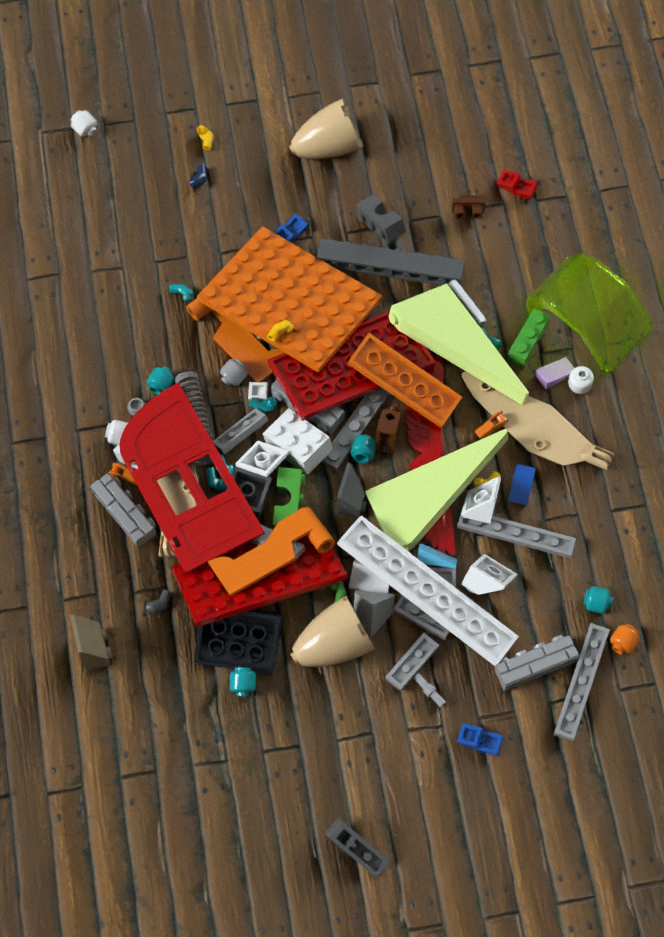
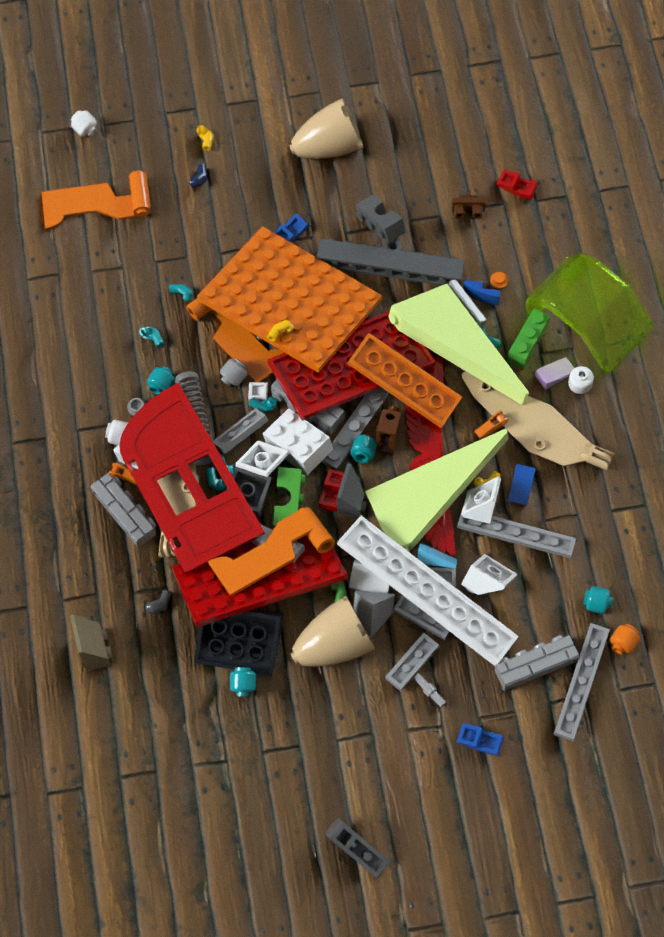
(97, 199): none -> orange door
(152, 334): none -> teal arm
(331, 488): none -> red slope
(475, 291): none -> blue slope
(499, 280): none -> orange plate

